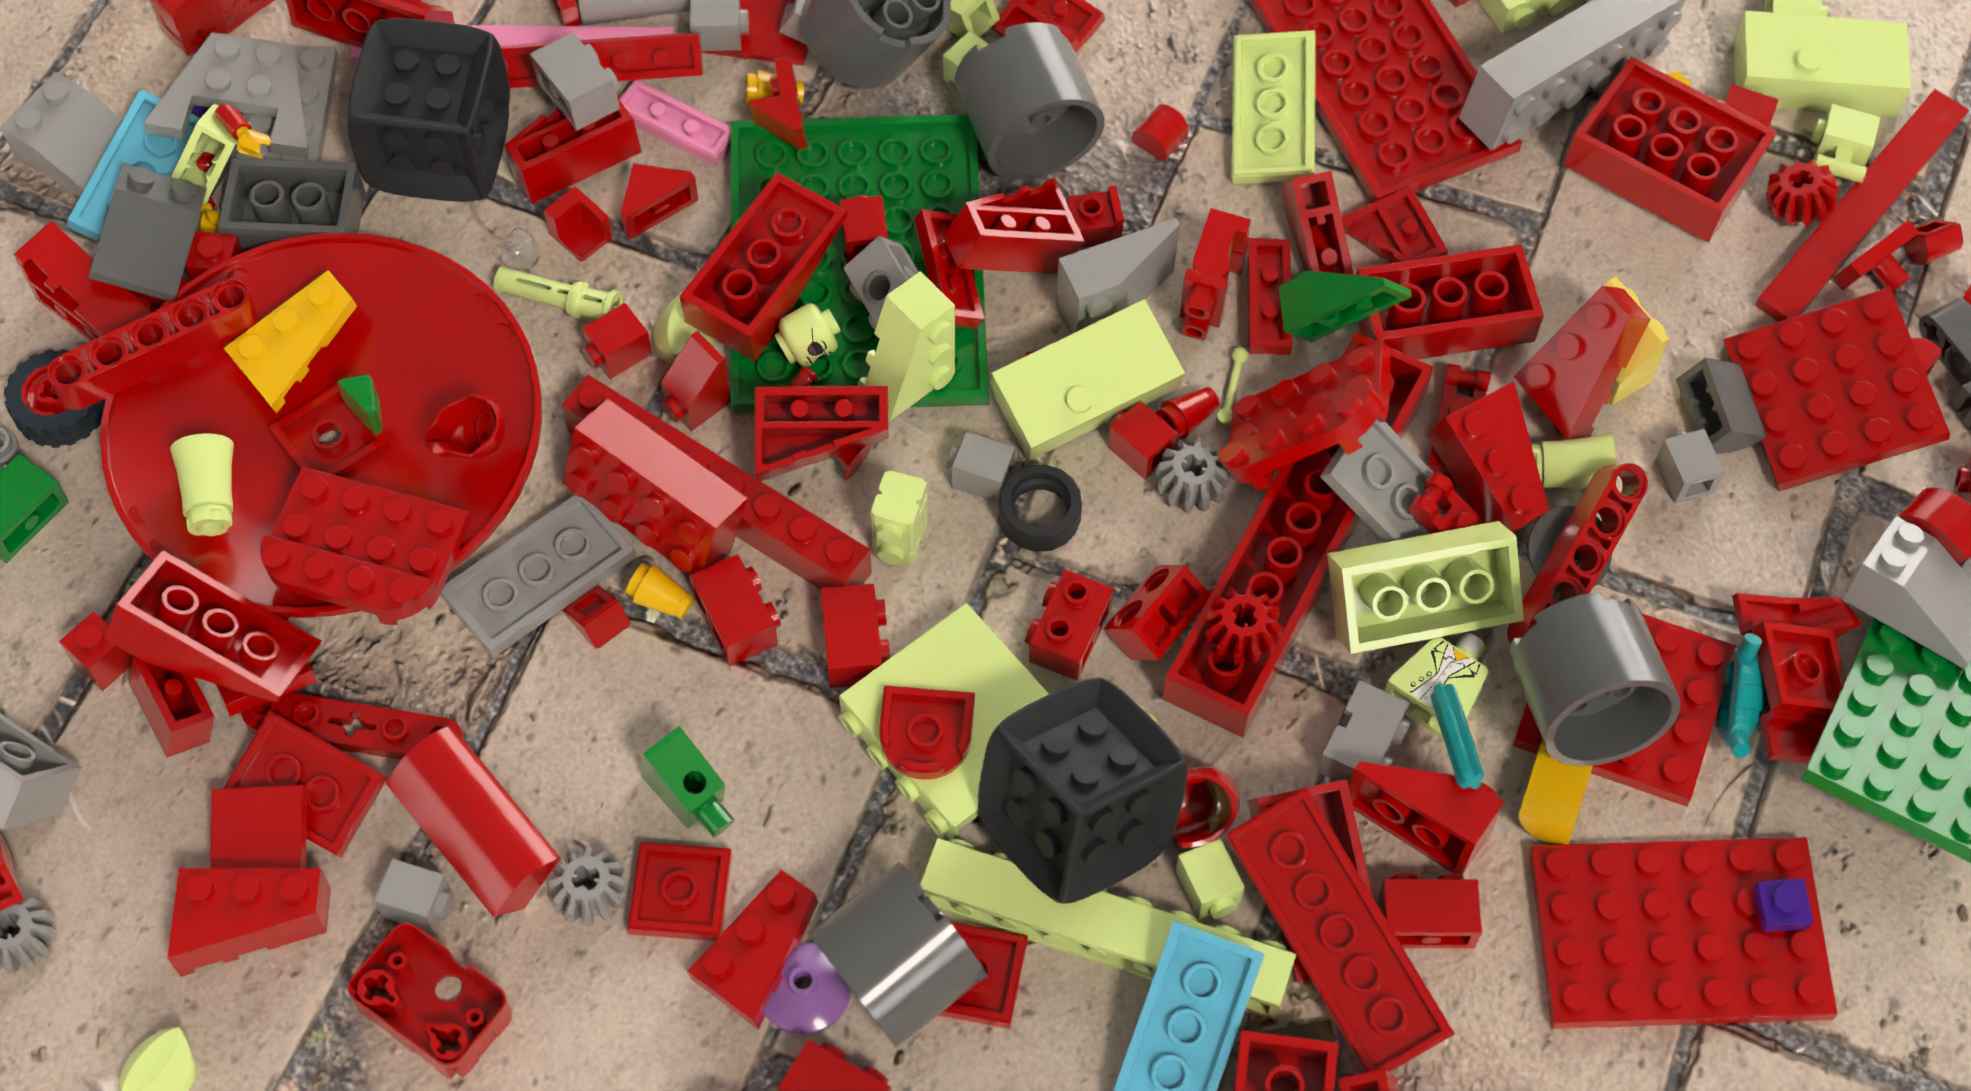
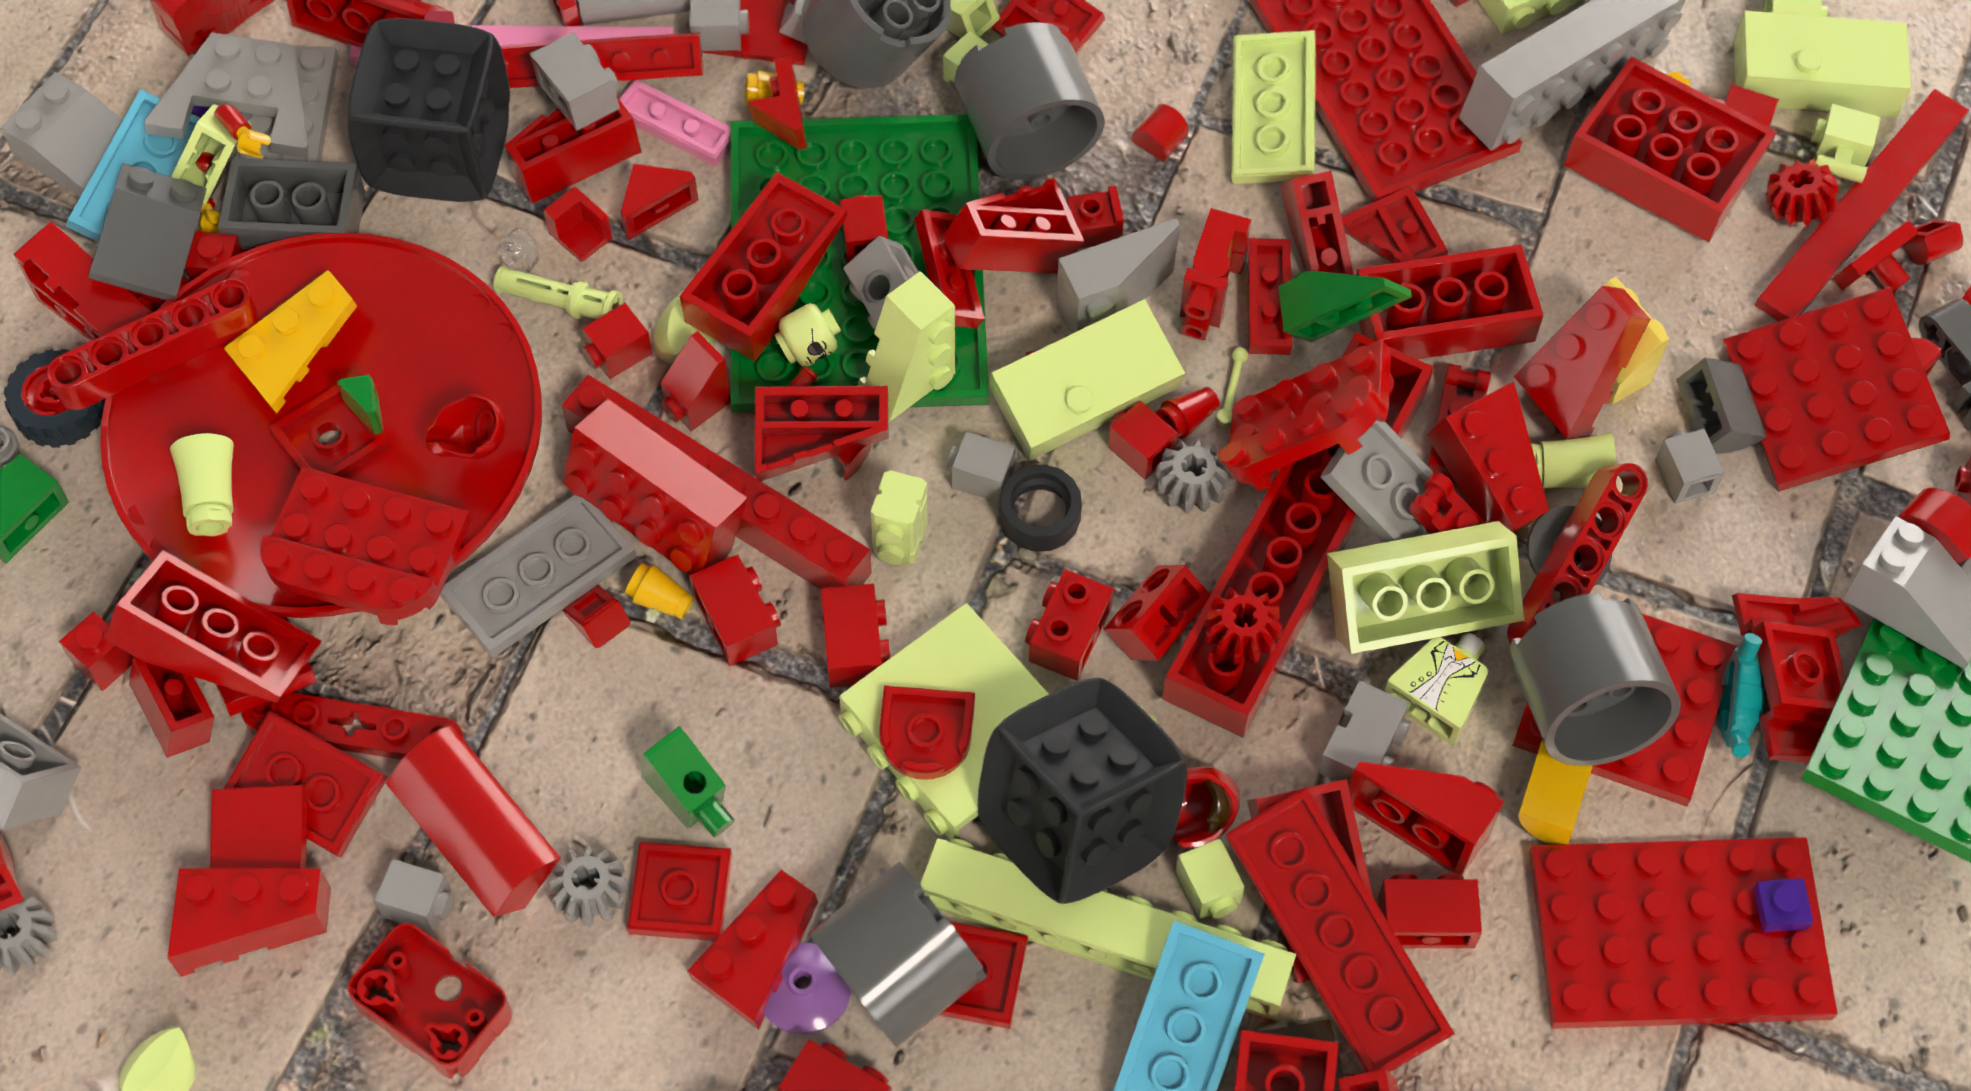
(1457, 736): teal axle -> none

